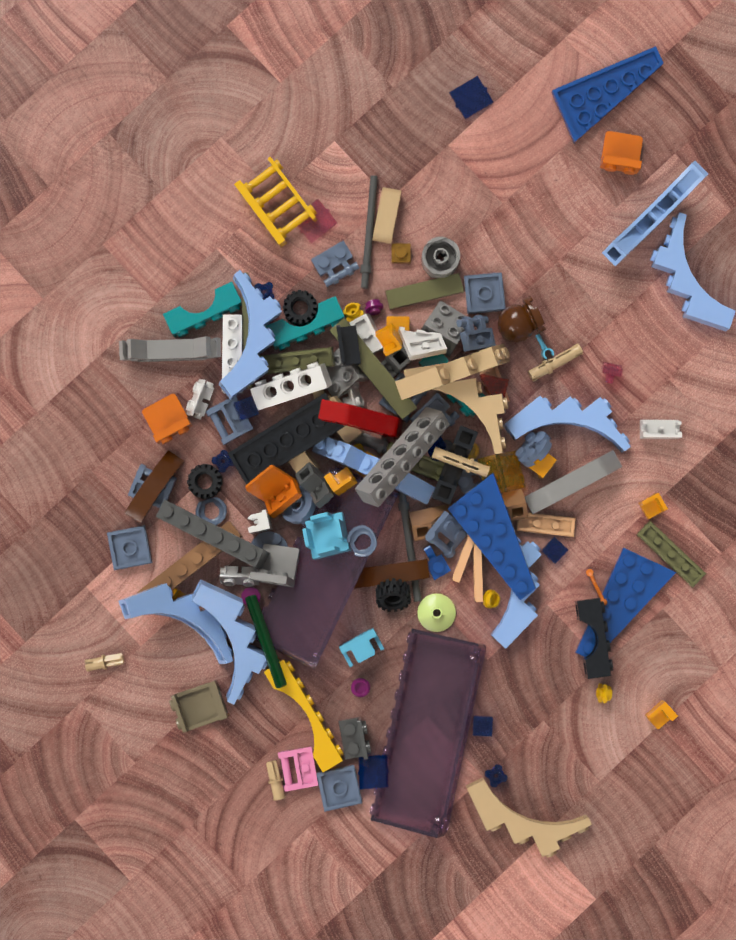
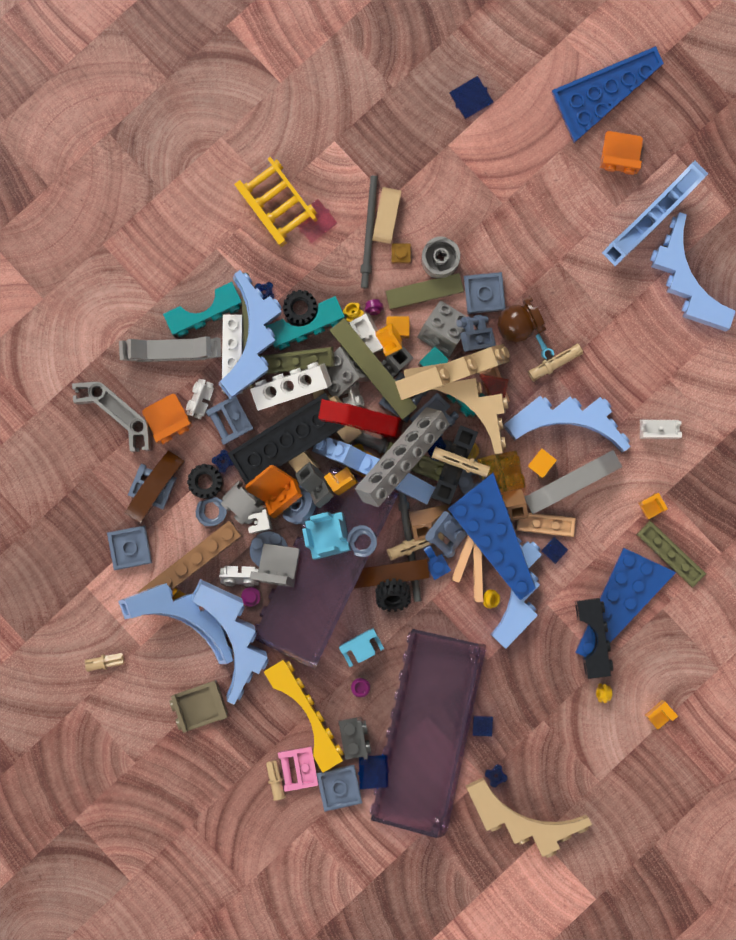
(116, 409): none -> light grey piece
(212, 534): dark grey arch -> none
(242, 503): none -> light grey brick
(246, 408): clear blue plate -> none
(265, 641): dark green axle -> none
(332, 259): sand blue plate -> none
(348, 345): black panel -> none
(408, 547): none -> tan pin
(421, 343): white wing -> none
(426, 609): yellowish green dish -> none
(535, 447): sand blue plate -> none
(590, 573): orange hinge -> none
(611, 371): clear pink tile -> none

